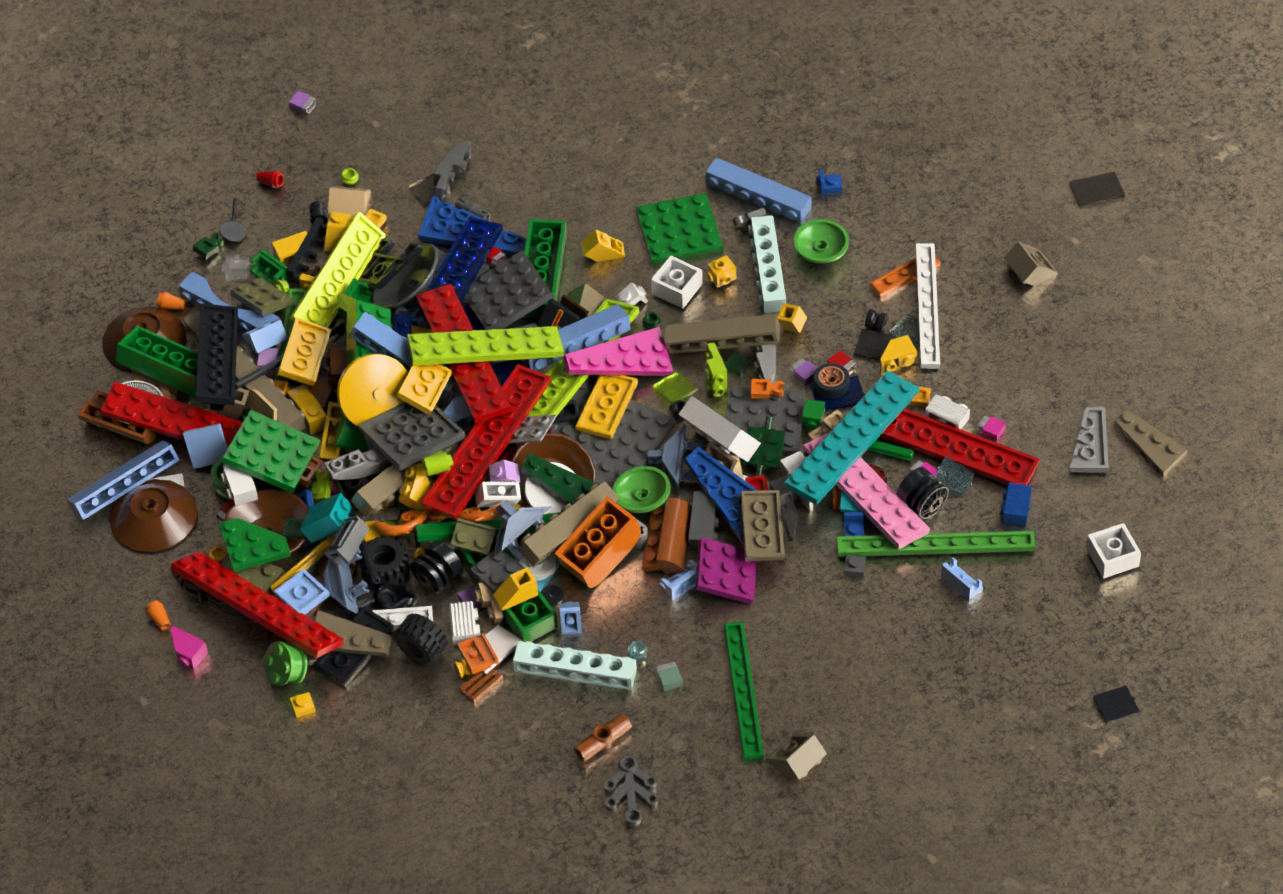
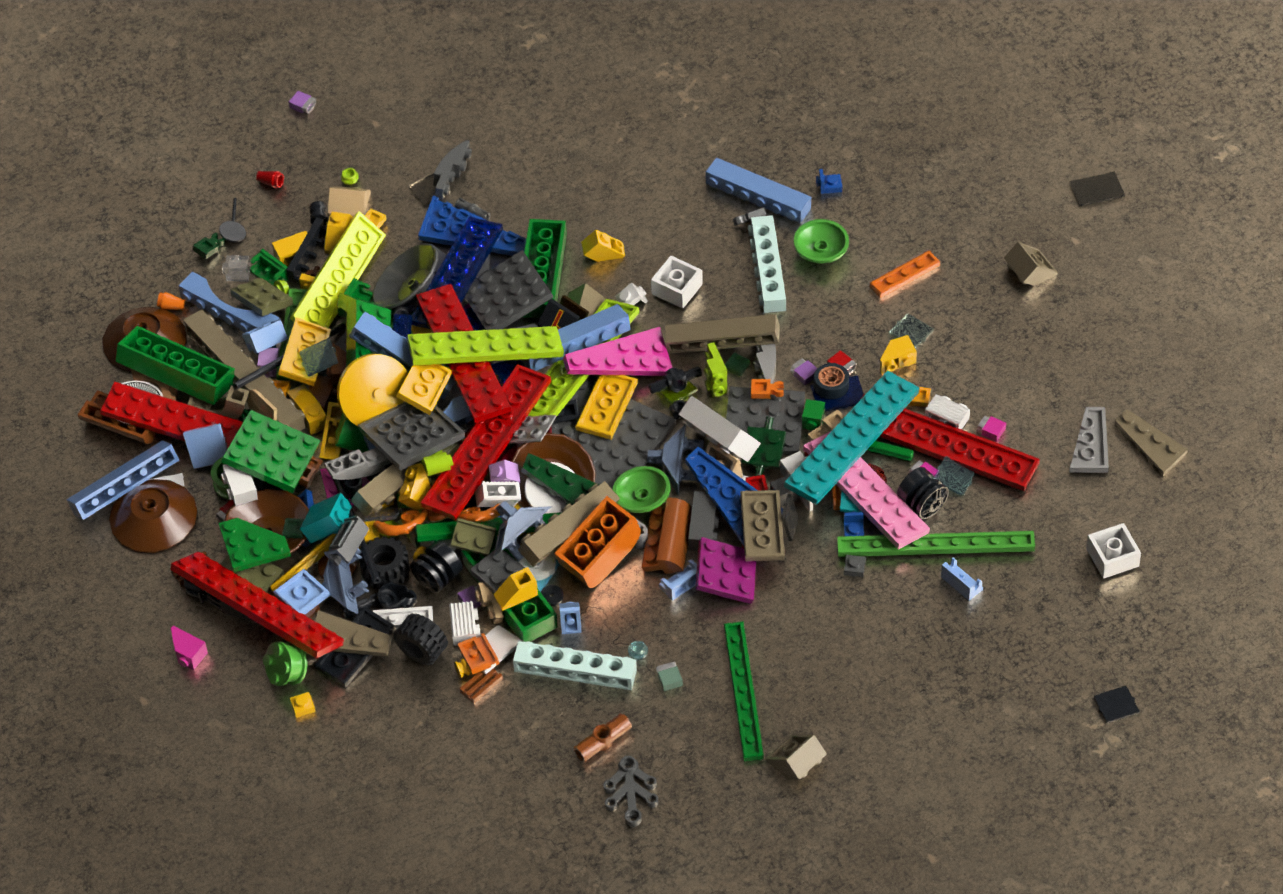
(158, 615): orange cone -> none
(217, 354): black plate -> none
(218, 553): light orange tile -> none
(318, 357): none -> clear light blue piece
(322, 488): lime plate -> none
(386, 267): black wing -> none
(495, 257): piece -> none
(651, 320): dark green plate -> none
(675, 380): none -> black axle
(679, 228): green plate -> none
(721, 271): yellow brick -> none
(791, 318): yellow brick -> none
(872, 344): clear smoke piece -> none
(876, 320): black wheel -> none
(927, 306): white plate -> none
(1017, 504): blue brick -> none

